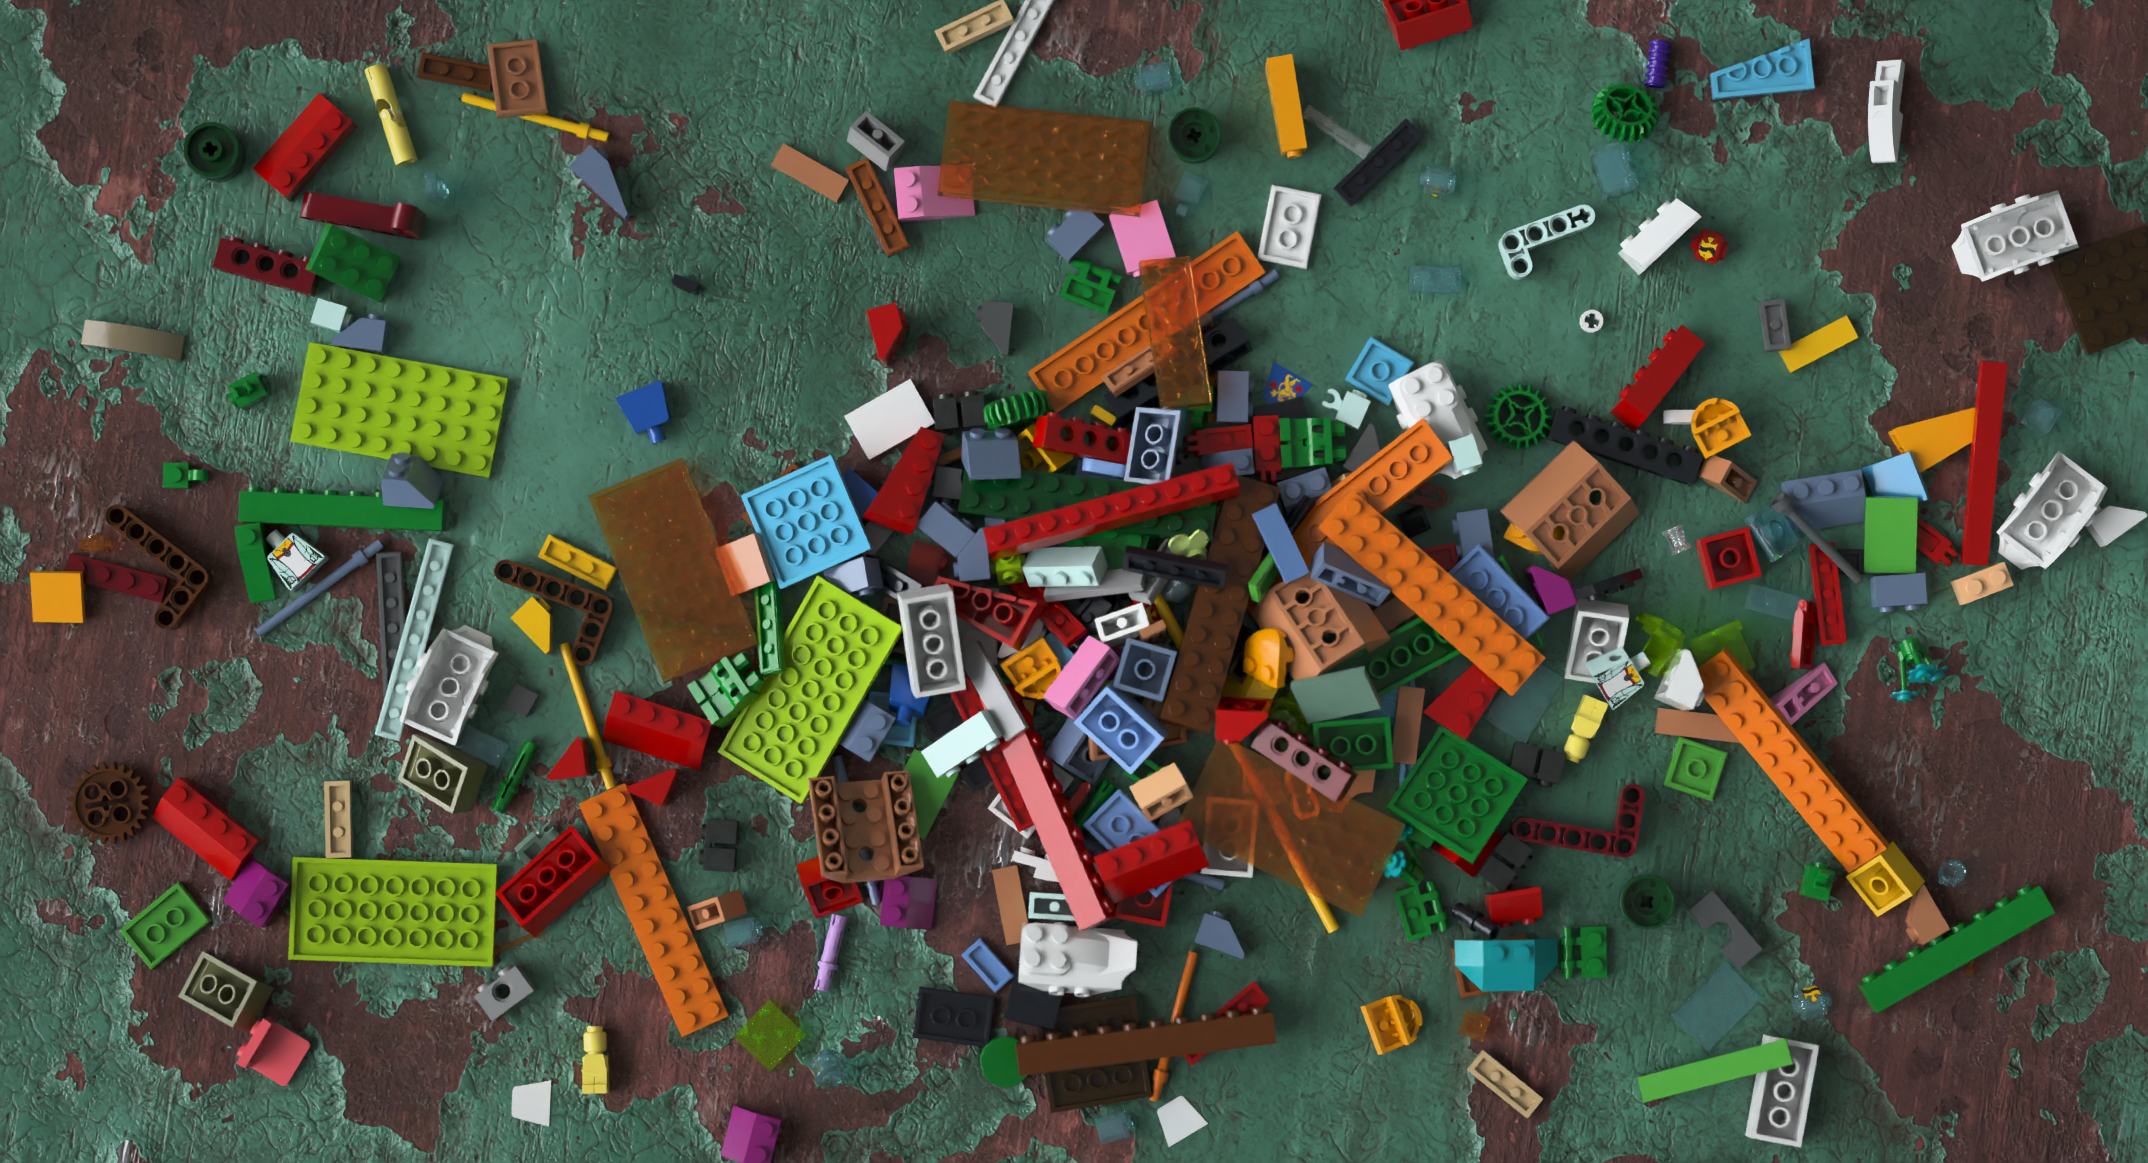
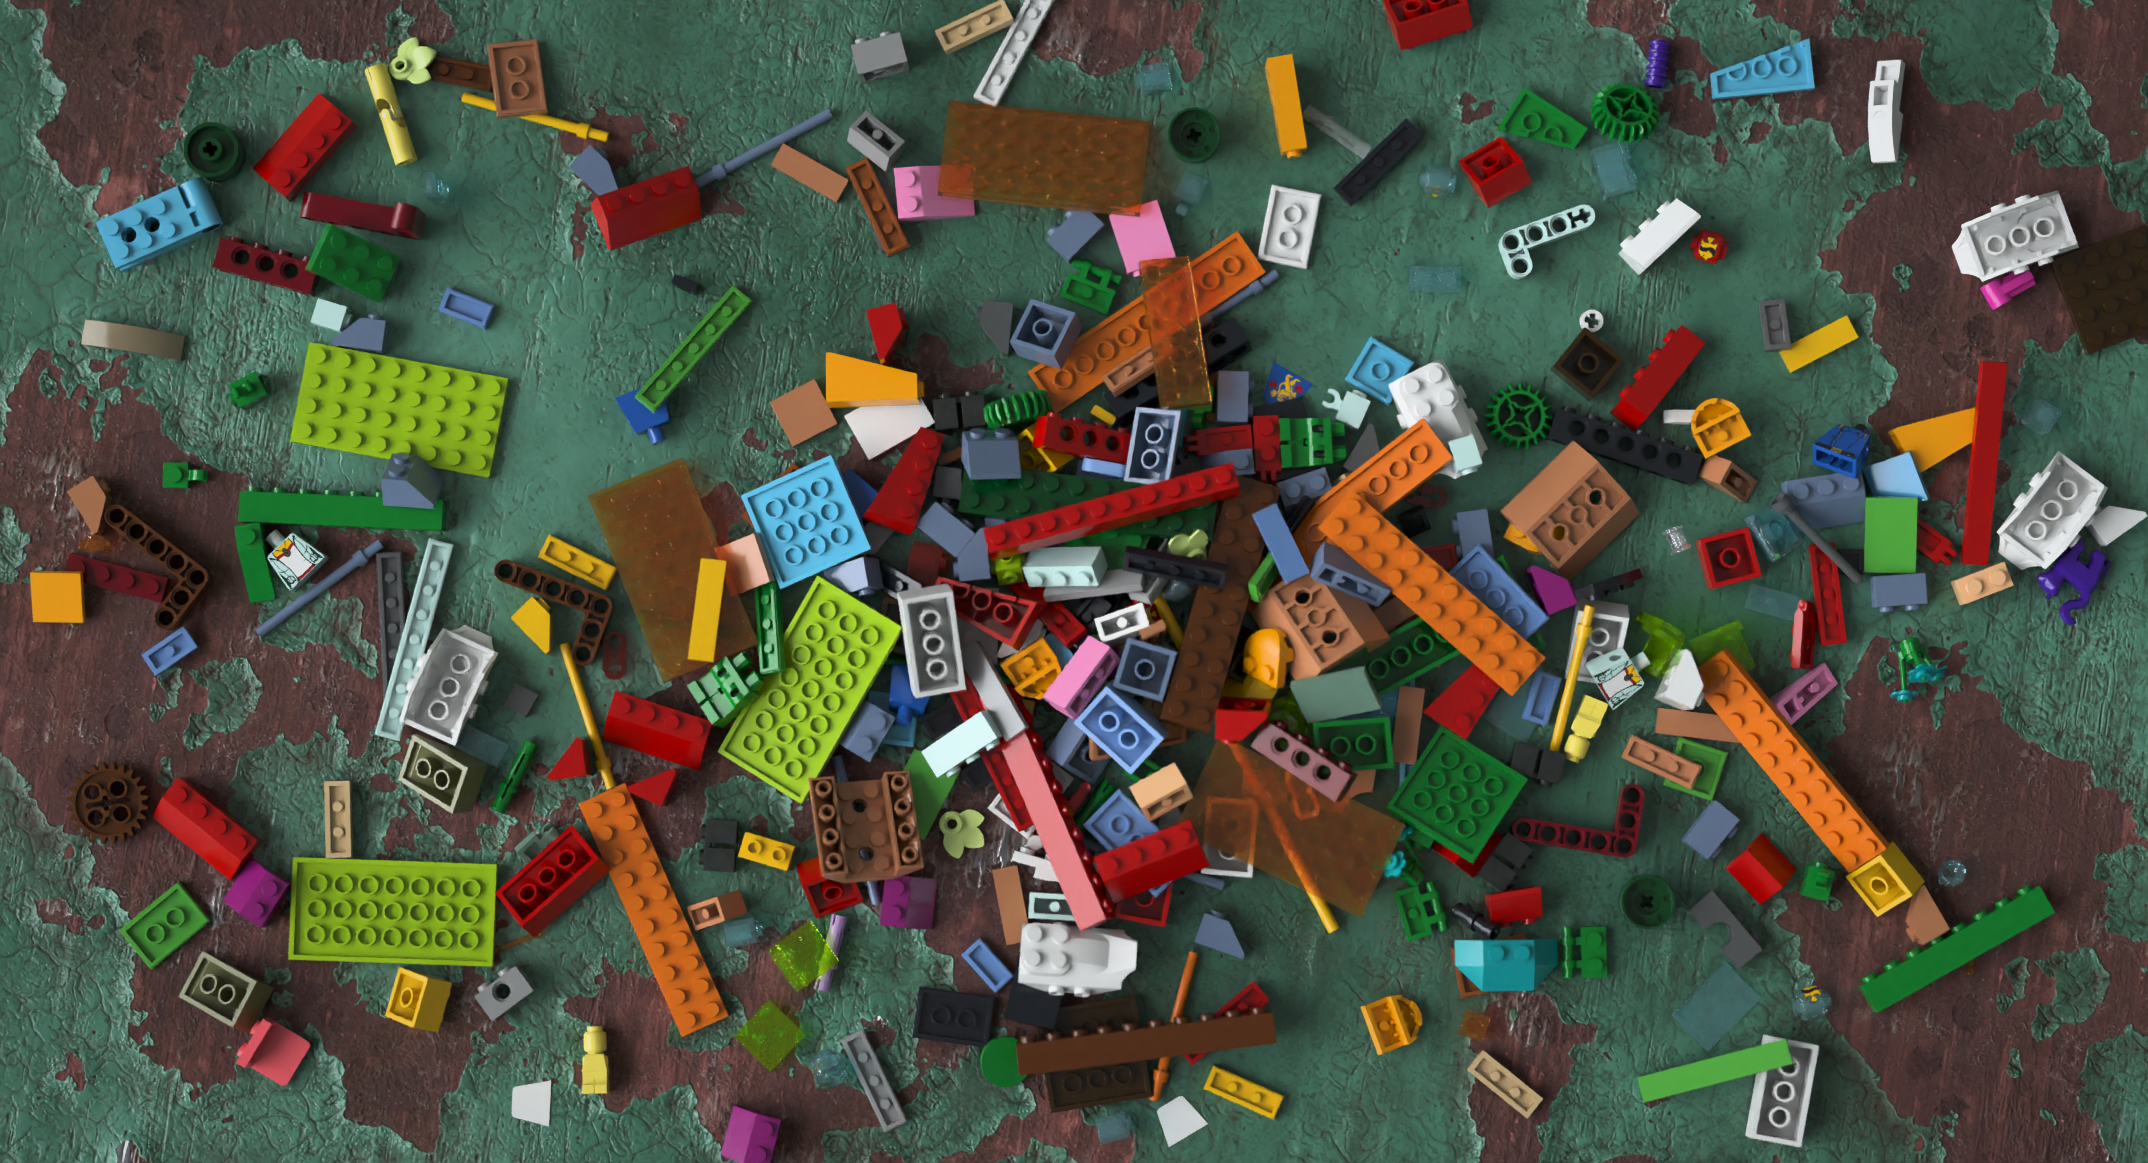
(92, 501): none -> nougat slope
(170, 651): none -> medium blue plate
(183, 216): none -> medium azure hinge
(416, 61): none -> yellowish green plate
(418, 1000): none -> yellow slope
(466, 308): none -> medium blue tile
(608, 655): none -> clear red beam
(648, 208): none -> red slope
(693, 349): none -> bright green tile
(707, 610): none -> yellow tile
(720, 171): none -> sand blue bar
(767, 851): none -> yellow brick
(803, 413): none -> nougat tile
(803, 956): none -> clear neon green bracket
(868, 384): none -> light orange slope
(874, 1080): none -> light grey tile
(879, 56): none -> light grey brick
(965, 833): none -> yellowish green plate
(1034, 843): none -> white piece
(1046, 334): none -> sand blue brick
(1243, 1092): none -> yellow tile
(1495, 172): none -> red slope
(1541, 121): none -> green wing
(1541, 697): none -> medium blue tile
(1584, 631): none -> yellow bar
(1587, 364): none -> dark brown brick
(1661, 762): none -> nougat tile
(1710, 830): none -> sand blue brick
(1761, 869): none -> red slope
(1843, 449): none -> blue torso
(2003, 289): none -> dark pink piece
(2077, 574): none -> dark purple animal

